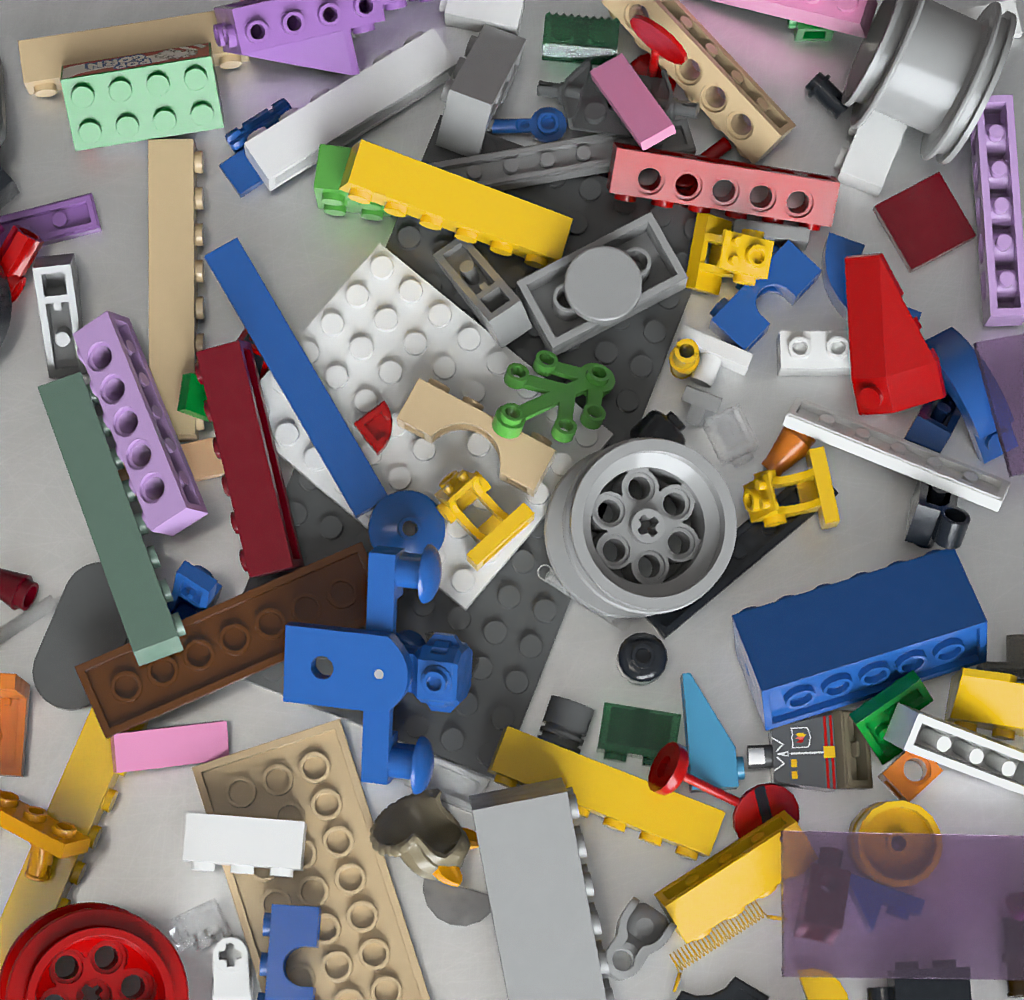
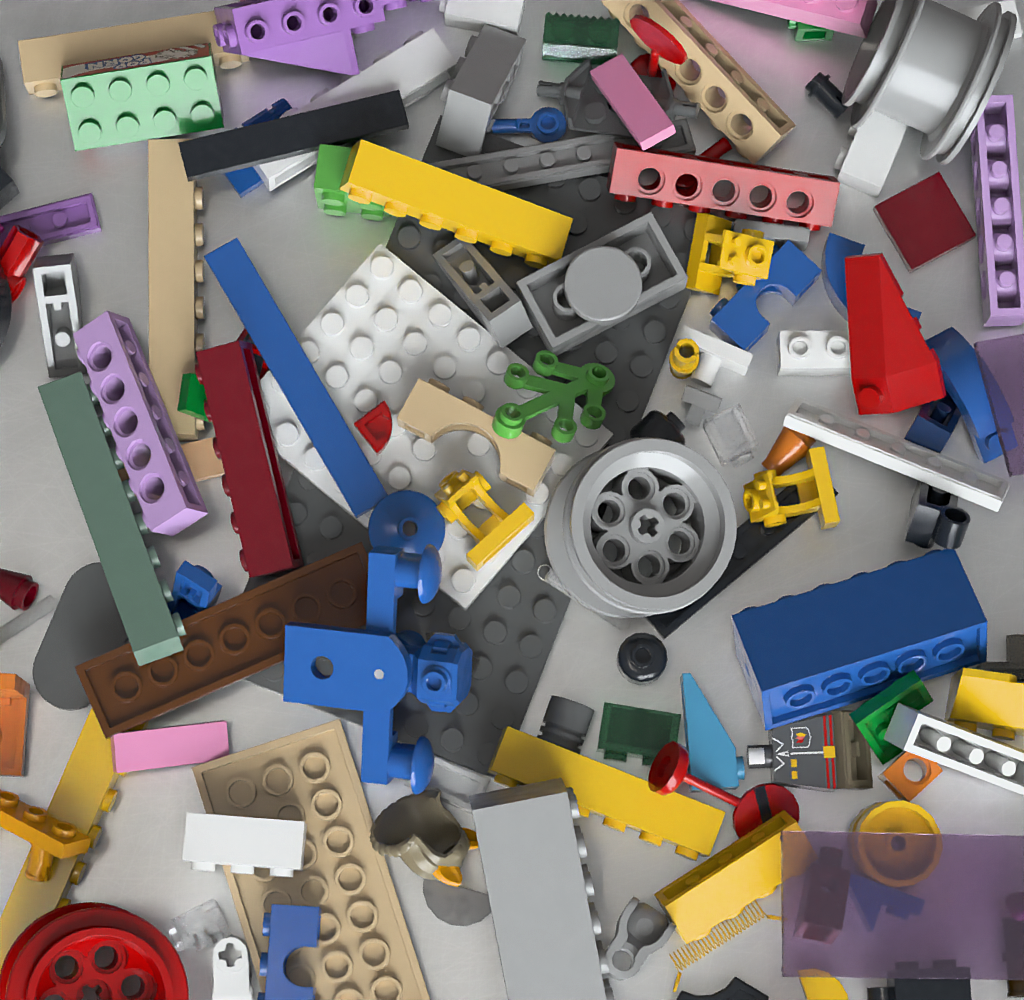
(293, 135): none -> black tile

